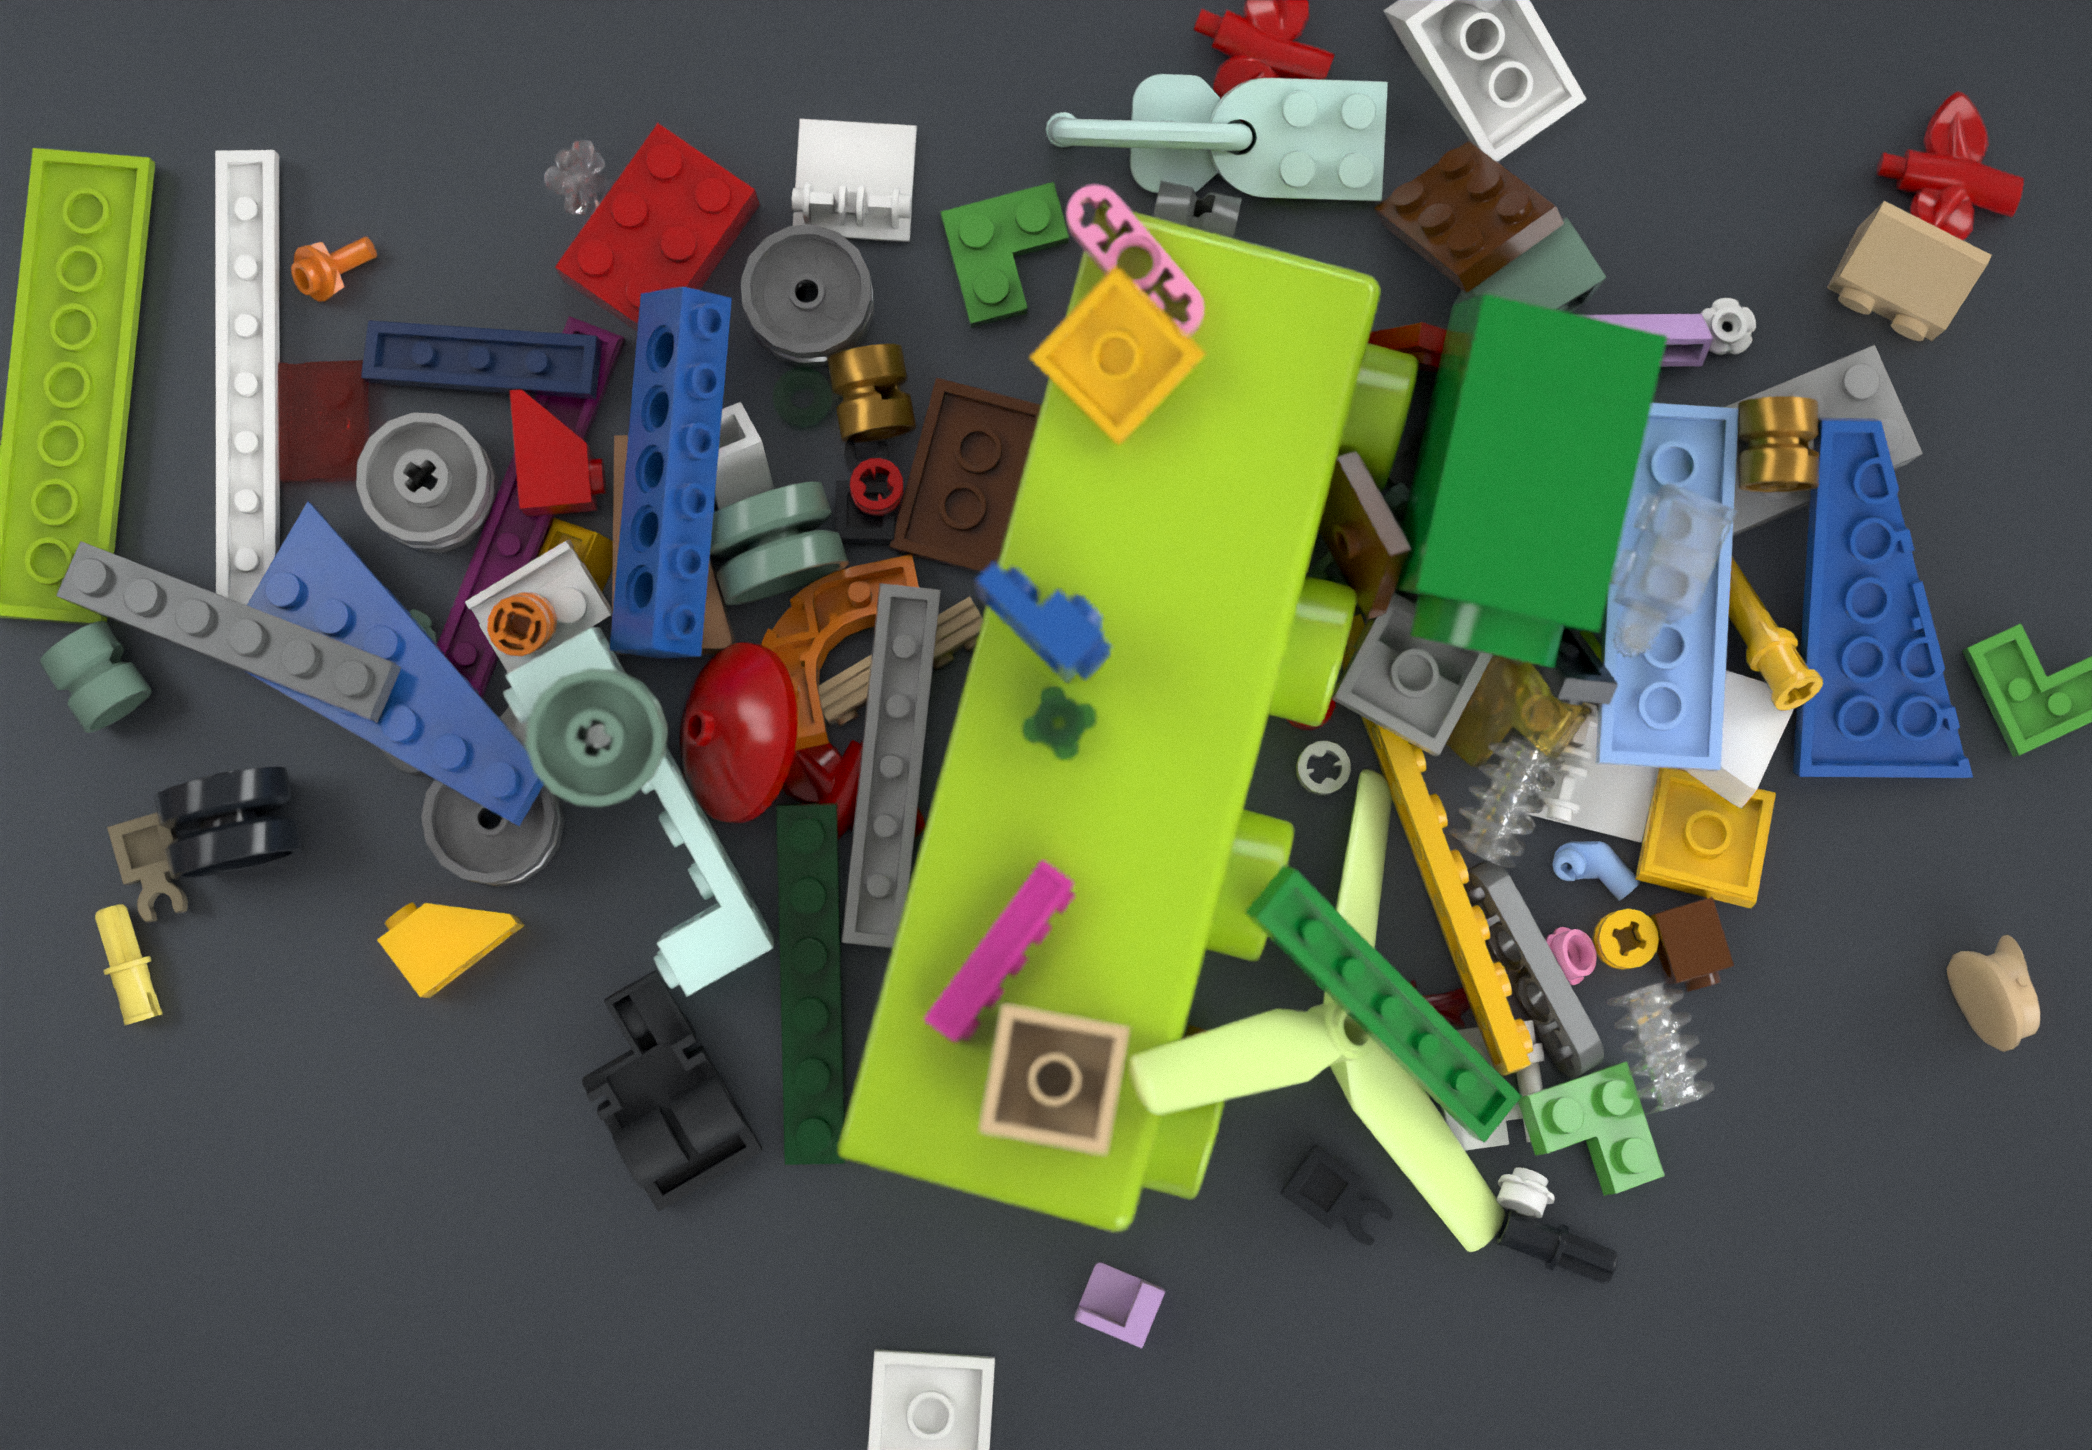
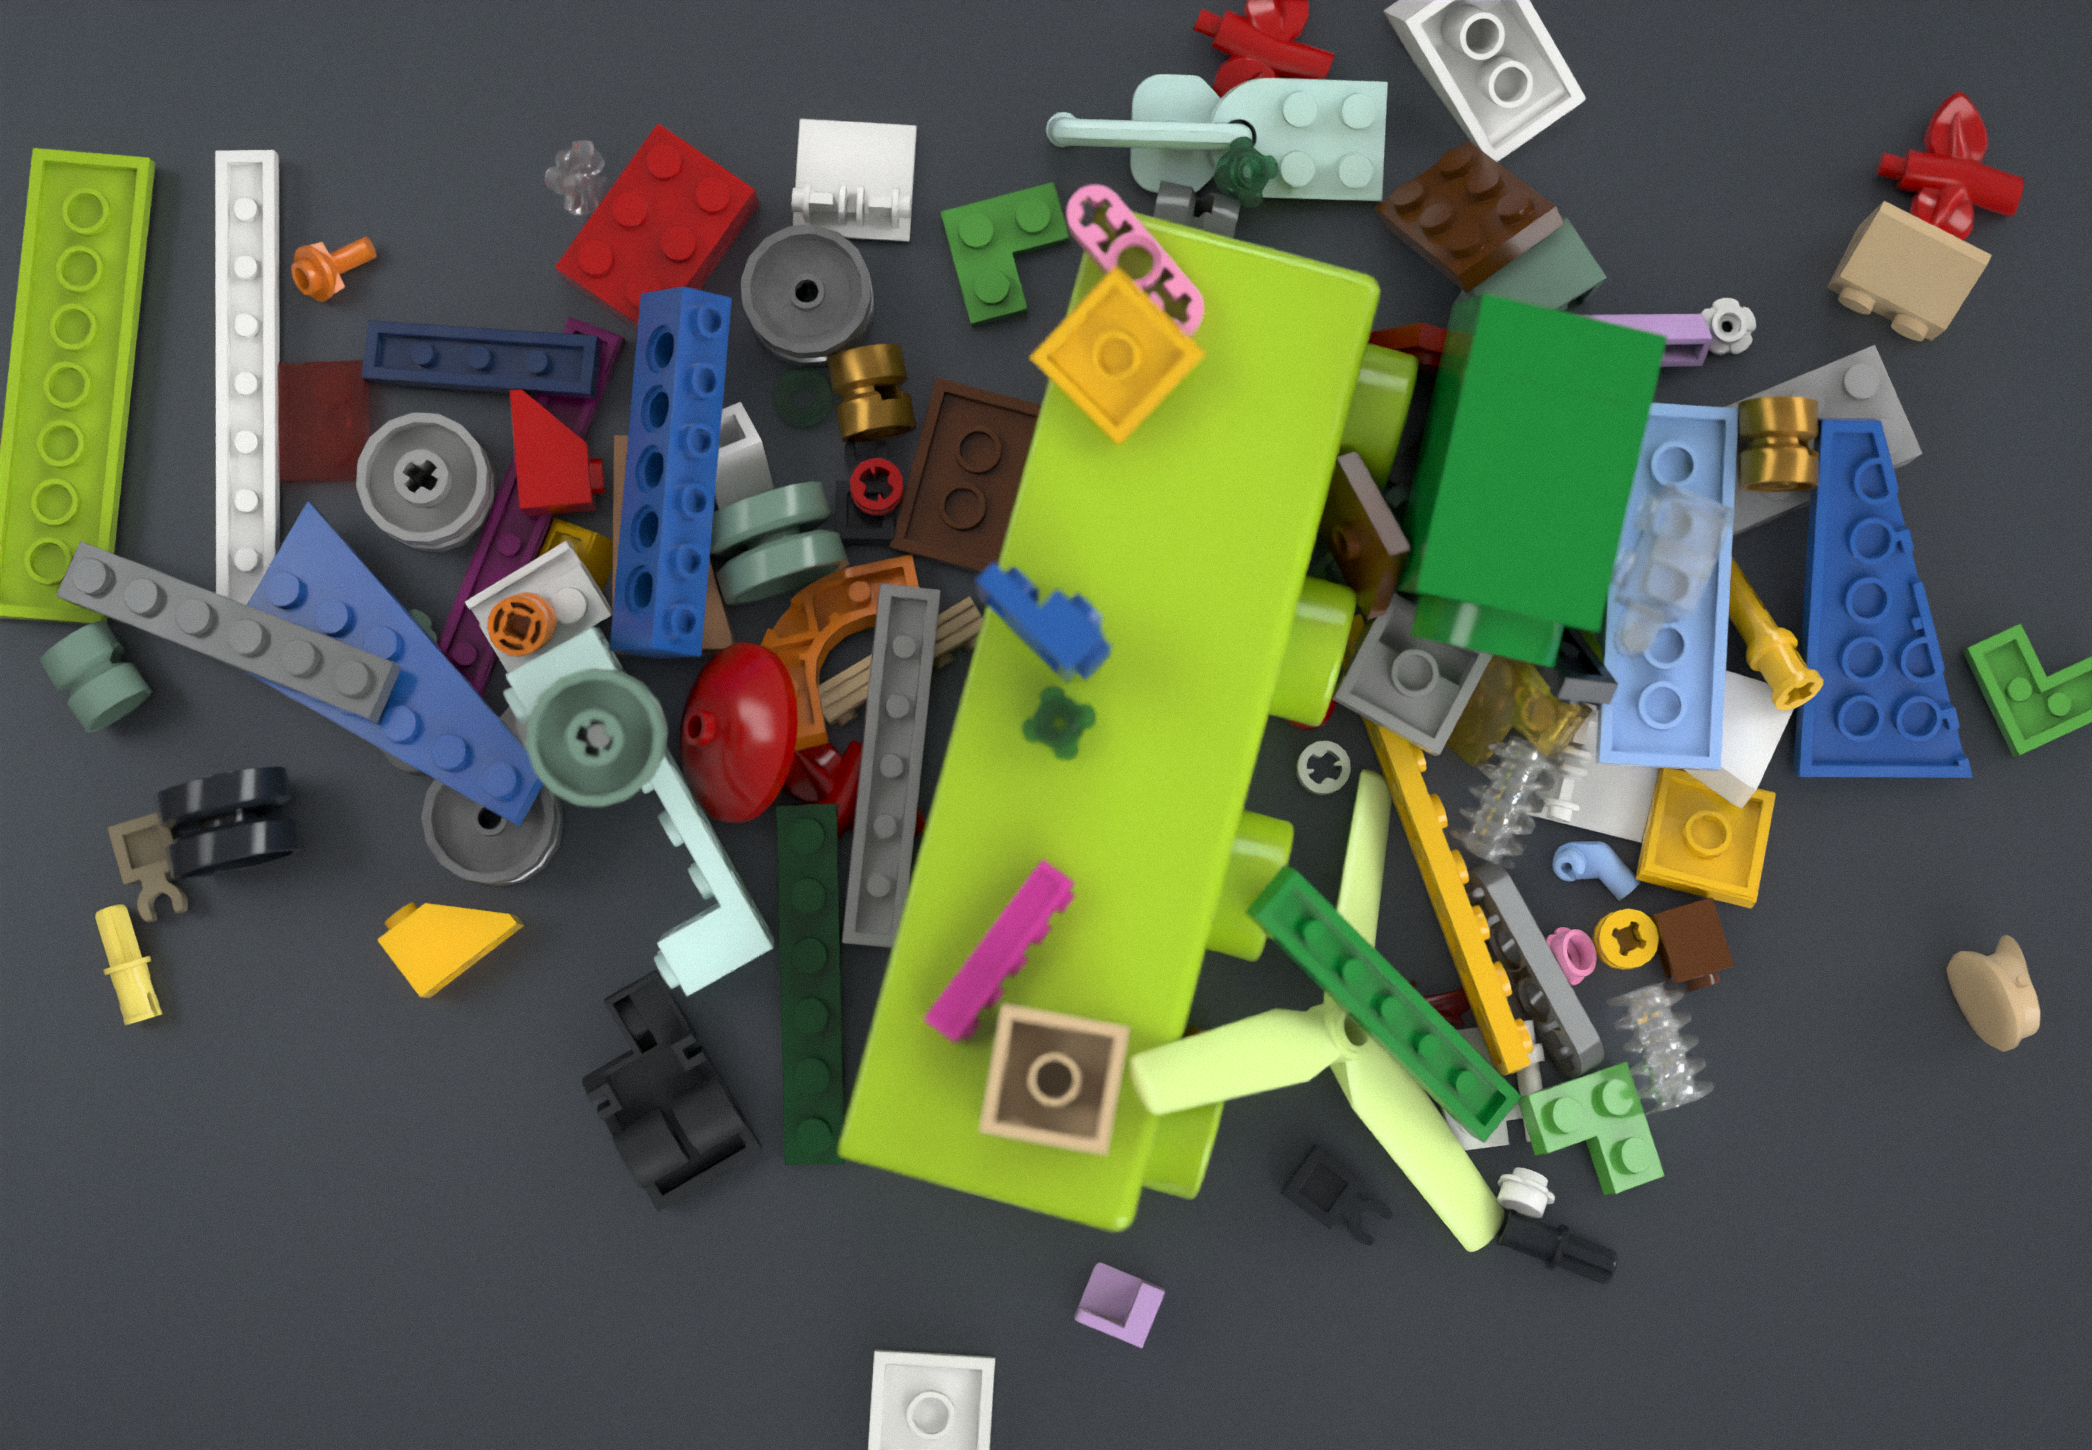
(1230, 174): none -> clear green plate

